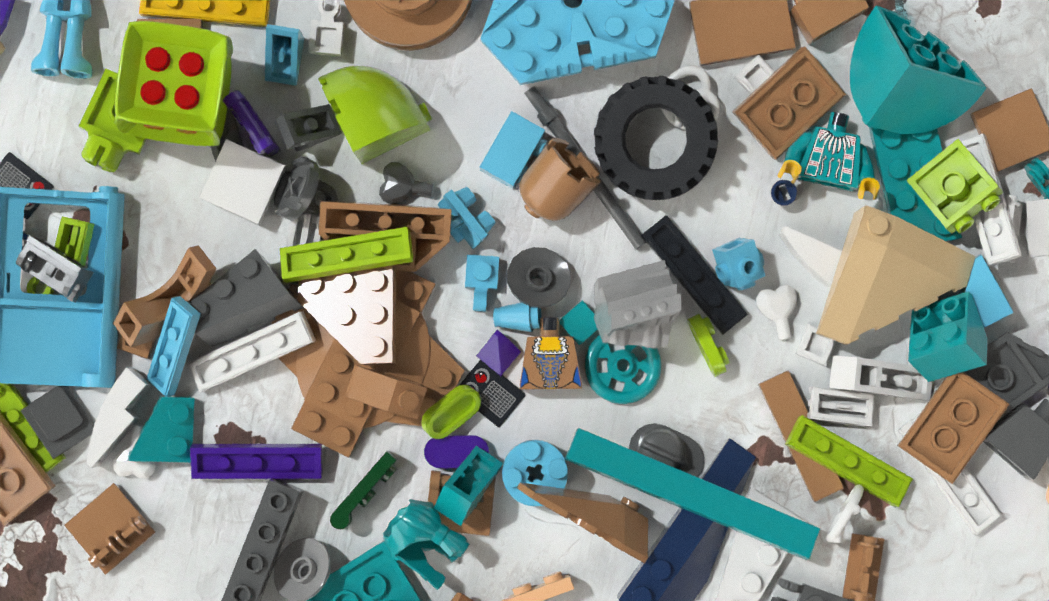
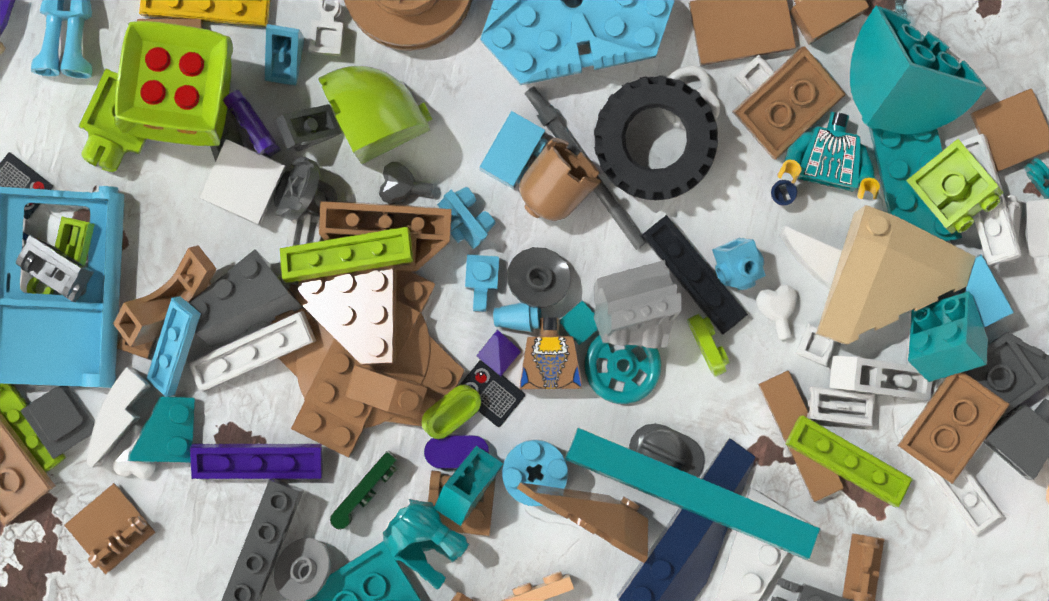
(847, 510): white piece -> none

